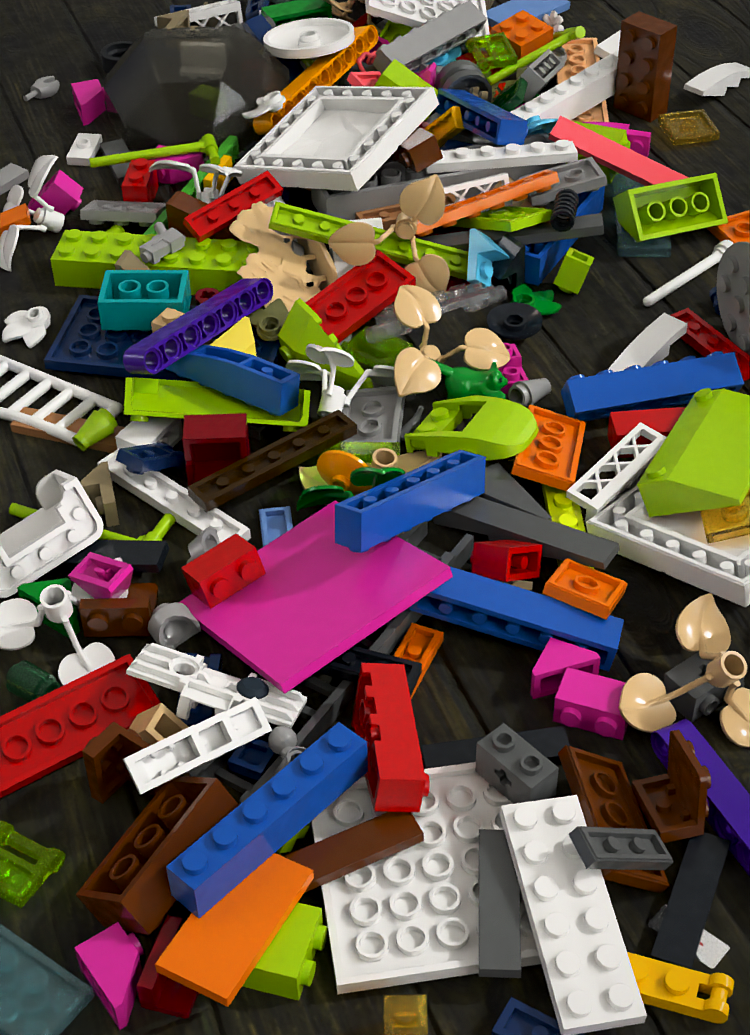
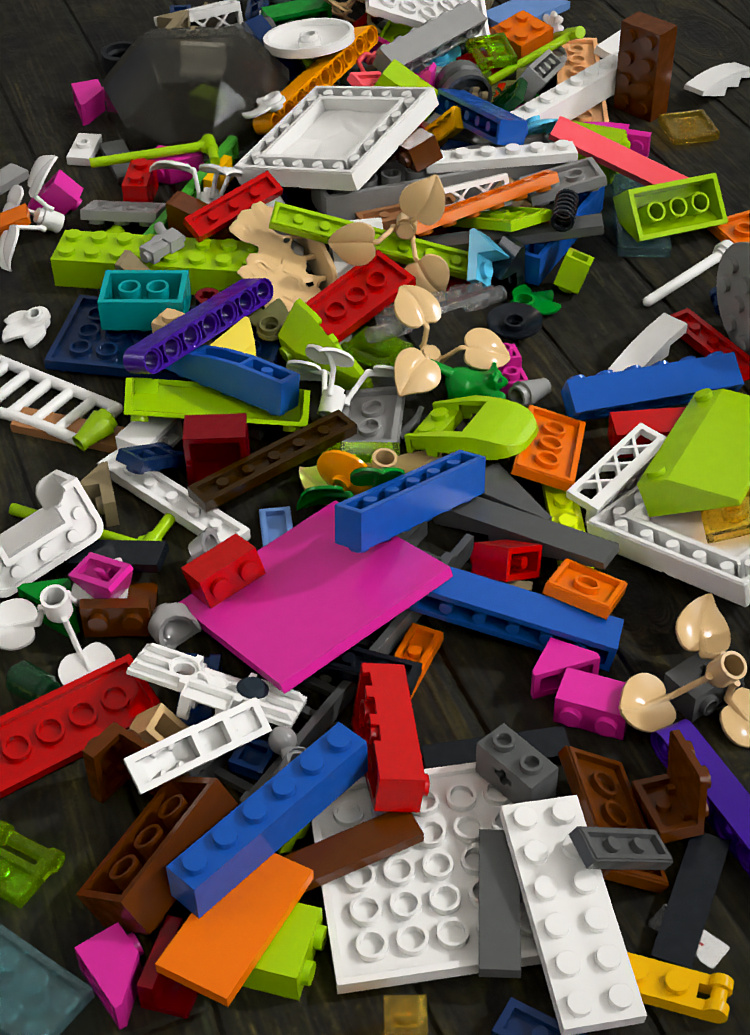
(43, 88): light grey hand -> none

